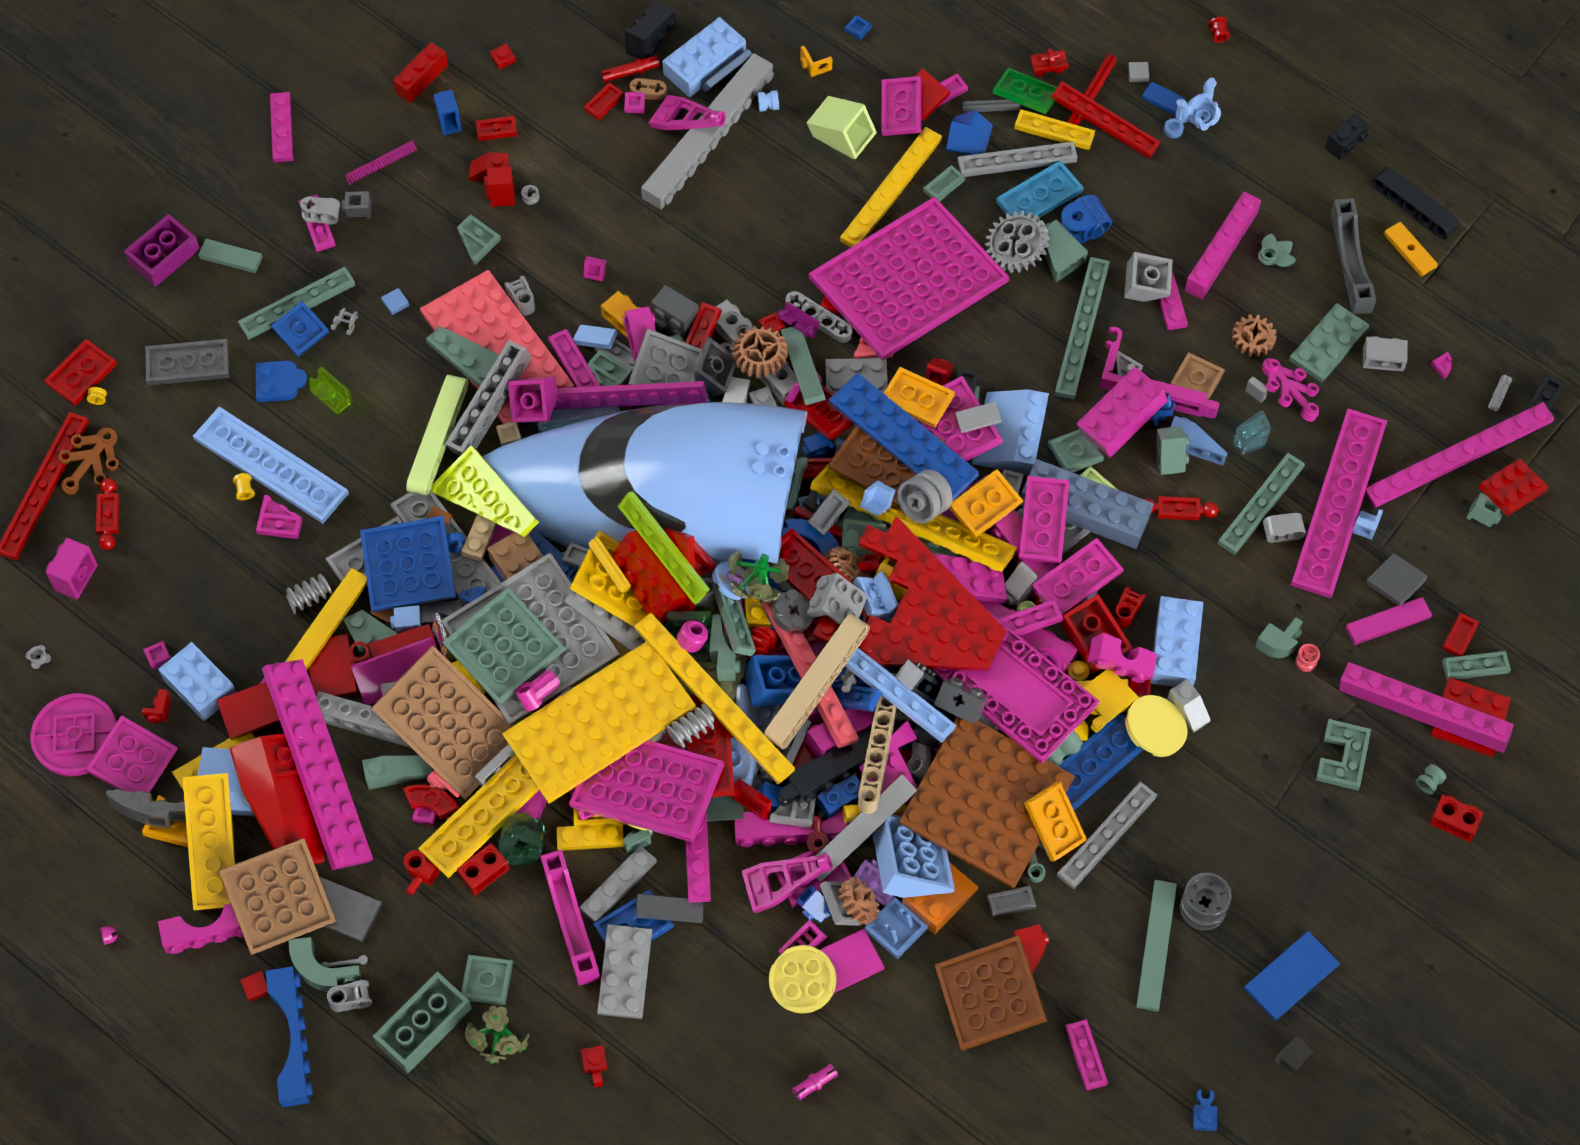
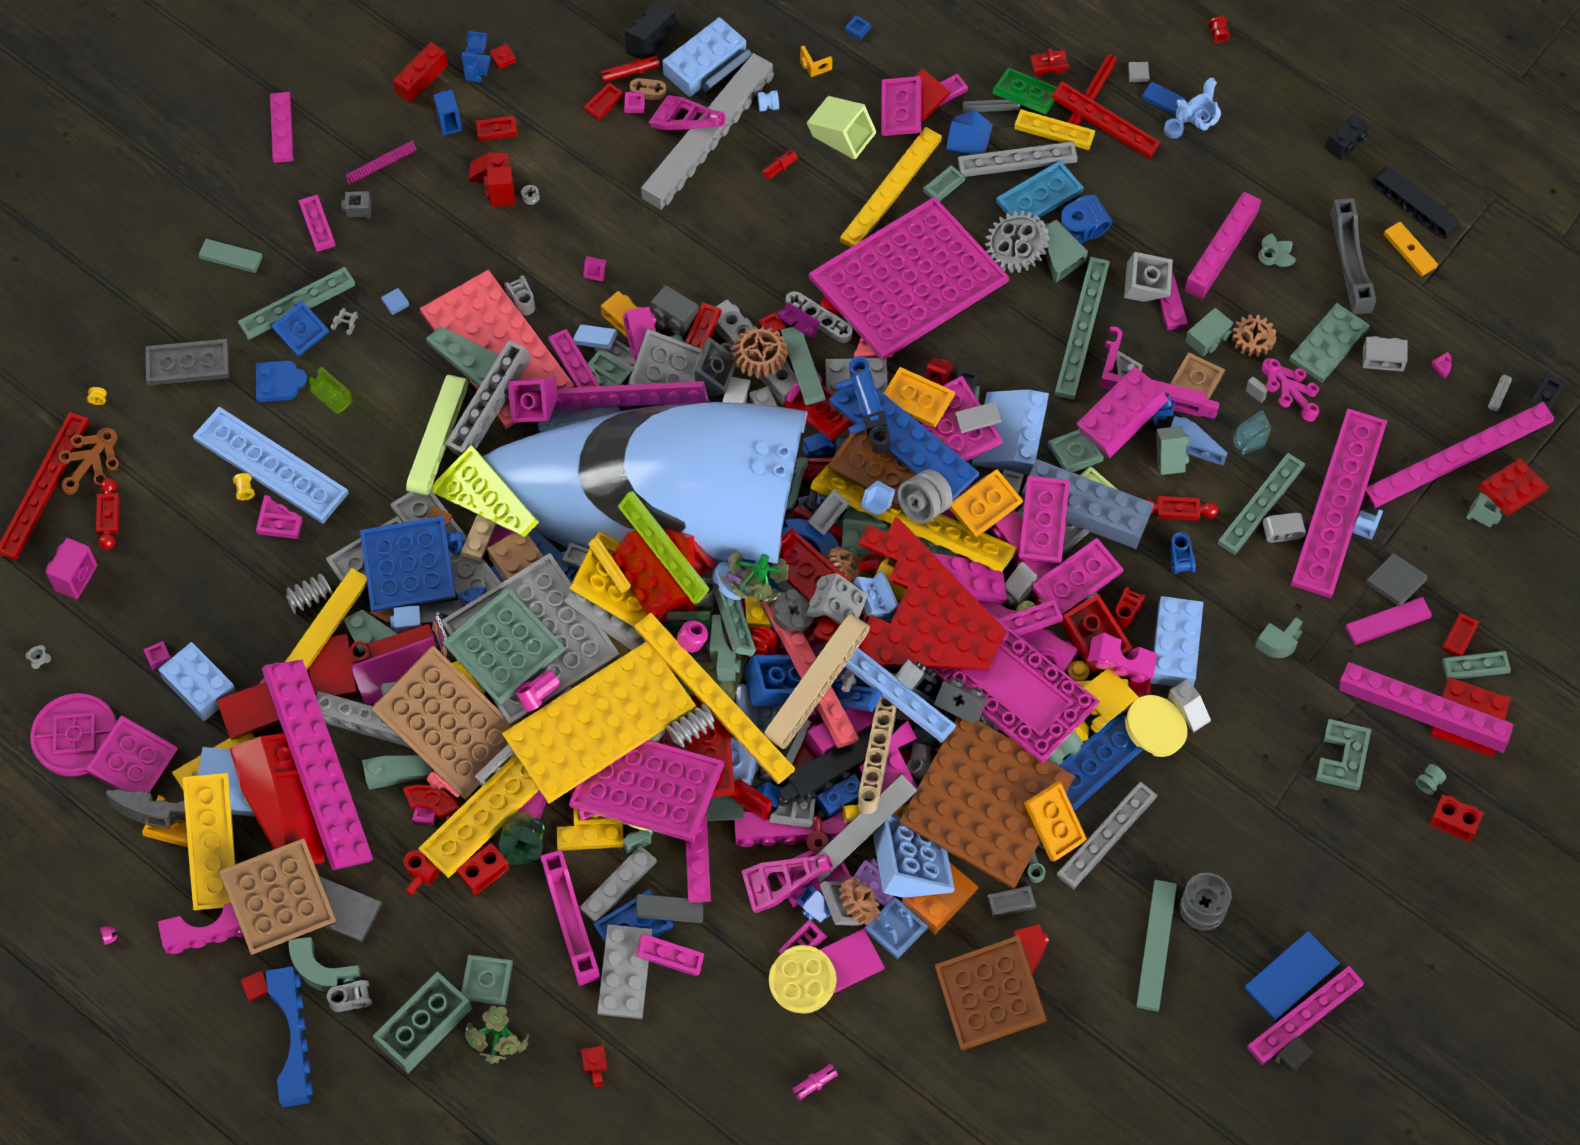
(80, 371): red plate -> none
(160, 709): red bracket -> none
(161, 250): magenta brick -> none
(322, 210): light grey piece -> none
(362, 960): light grey hinge -> none
(474, 63): none -> blue piece
(477, 238): sand green wing -> none
(508, 433): tan plate -> none
(669, 955): none -> dark pink plate
(780, 164): none -> red axle
(868, 400): none -> blue piece
(1086, 1054): dark pink tile -> none
(1182, 557): none -> blue piece
(1204, 1114): blue plate -> none
(1209, 332): none -> sand green brick
(1305, 1015): none -> dark pink plate
(1311, 654): coral wheel -> none

